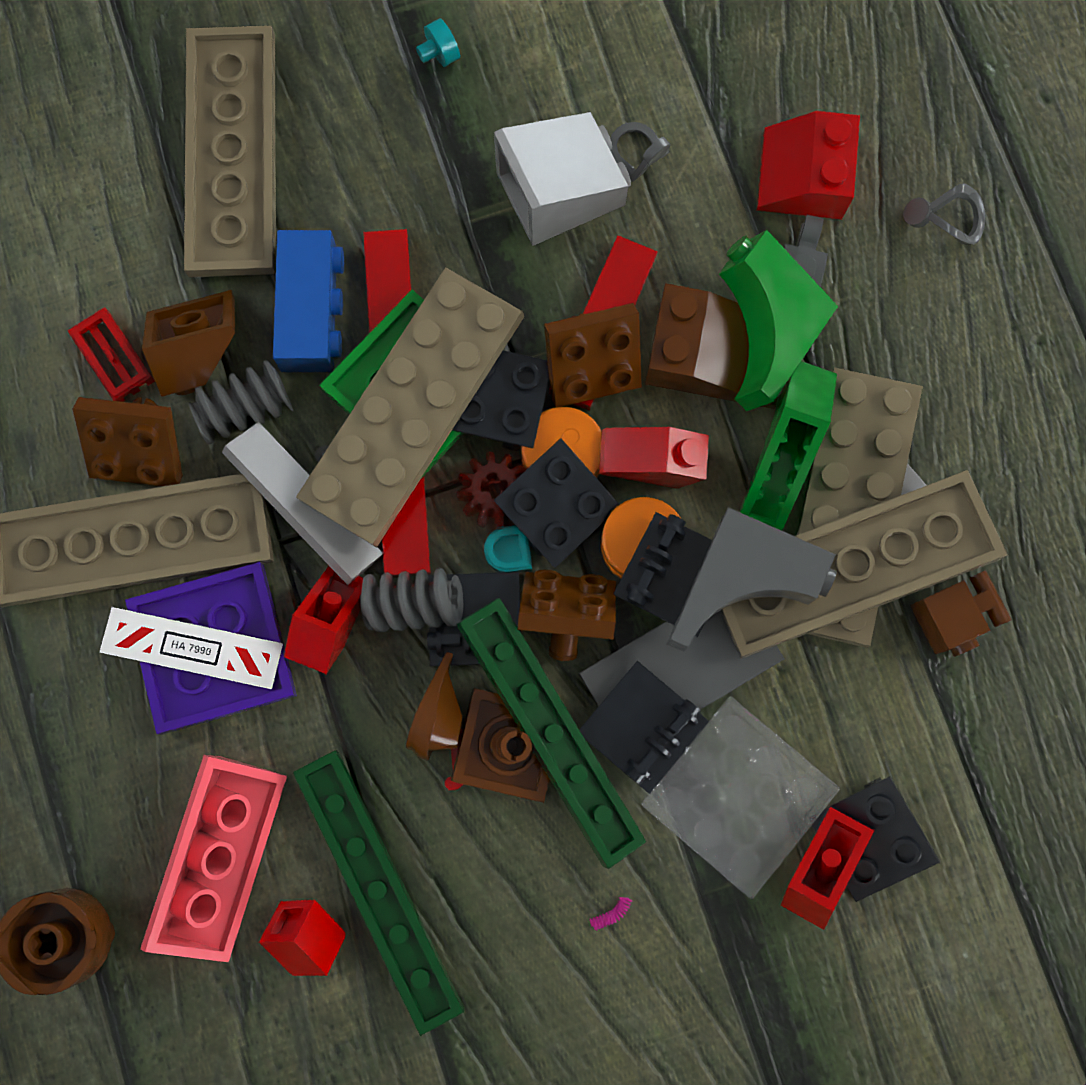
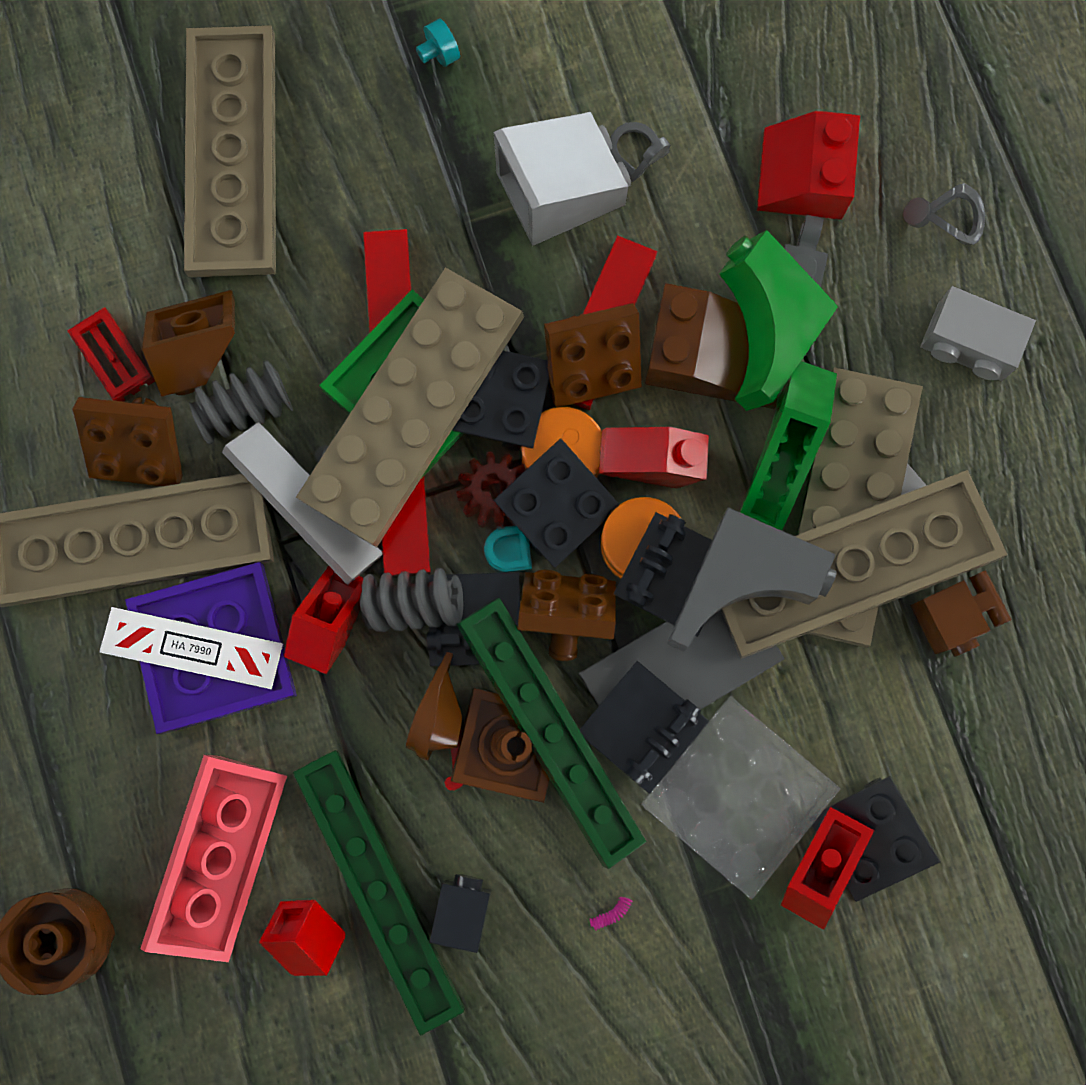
(307, 301): blue brick -> none
(461, 913): none -> black brick
(977, 334): none -> light grey brick

